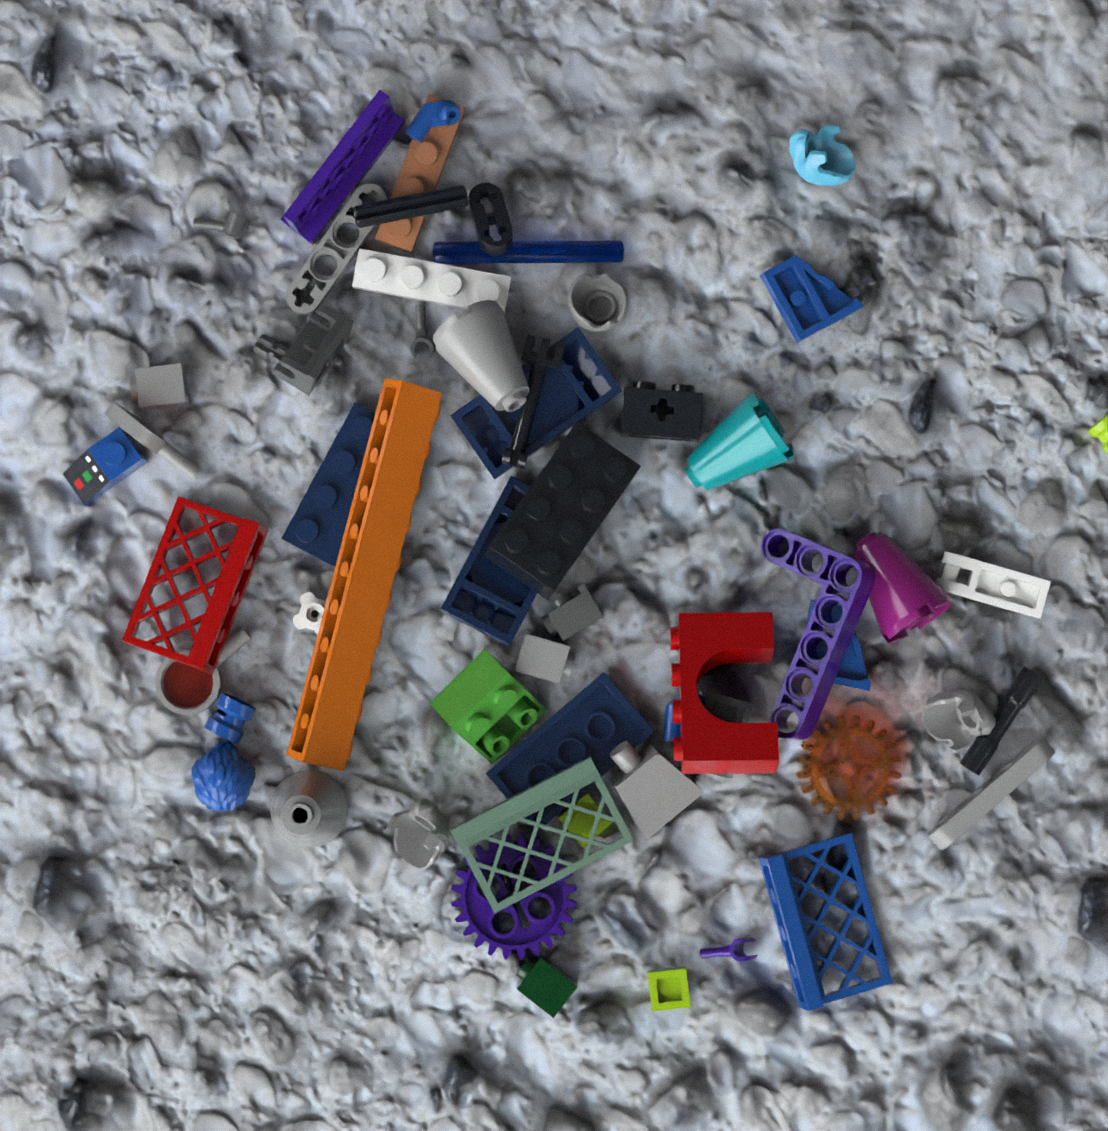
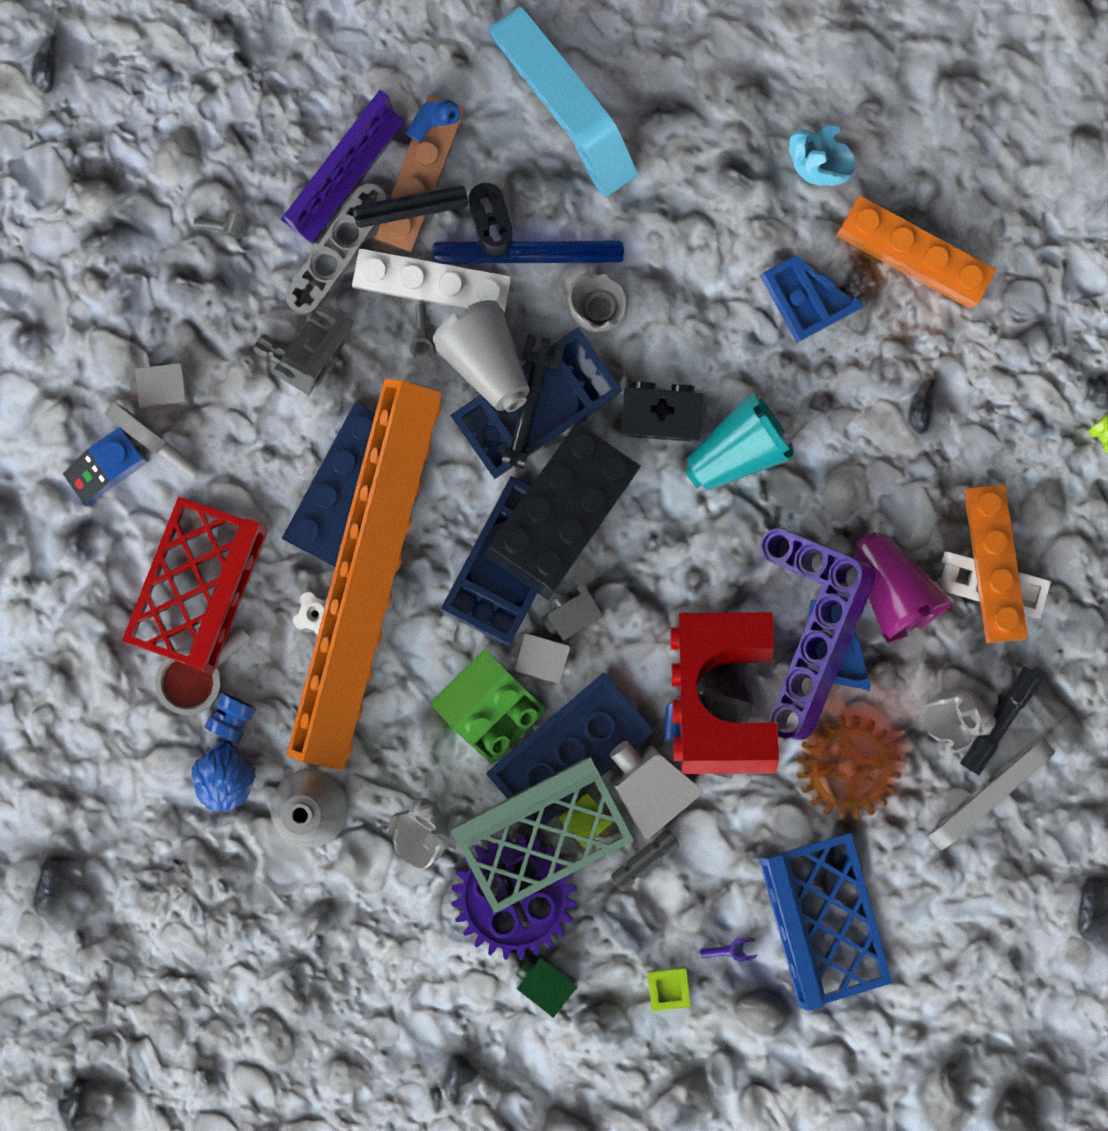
(567, 100): none -> medium azure beam
(645, 860): none -> dark grey axle
(916, 252): none -> orange brick
(995, 564): none -> orange plate

